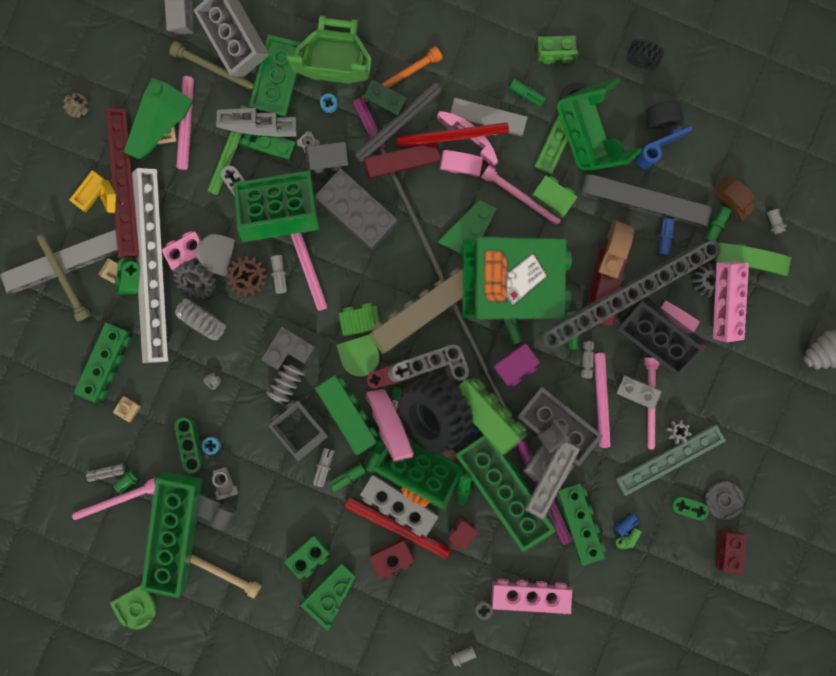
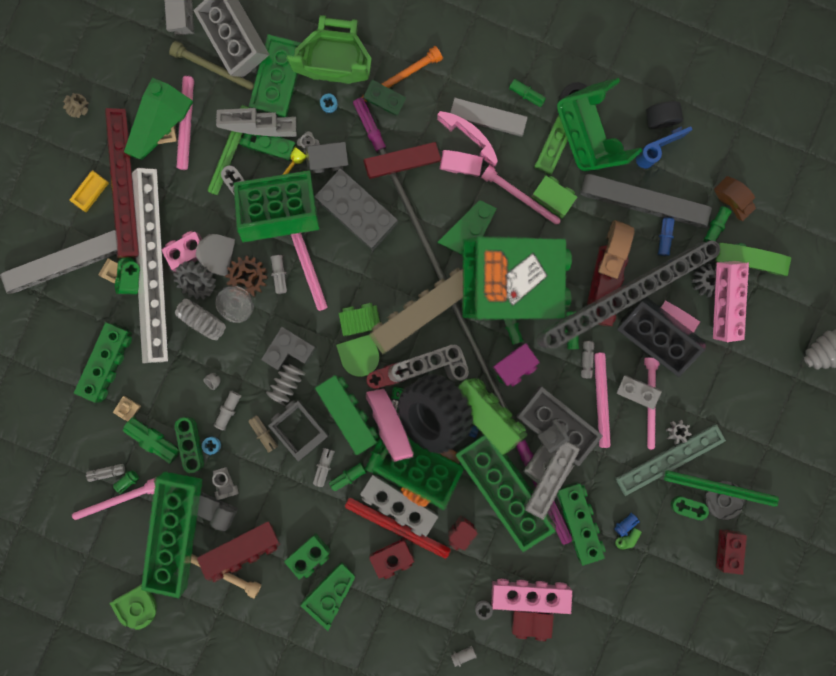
(80, 311): olive piece -> none
(108, 196): yellow tile -> none
(151, 440): none -> green piece
(227, 410): none -> light grey pin
(234, 304): none -> clear tile
(239, 551): none -> dark red brick
(262, 433): none -> dark tan axle
(297, 158): none -> neon yellow hinge
(398, 122): dark grey axle -> none
(455, 134): red axle -> none
(463, 489): green axle -> none
(532, 624): none -> dark red brick
(557, 49): bright green bracket -> none
(645, 54): black tyre -> none
(721, 488): none -> green axle
(776, 221): light grey pin -> none

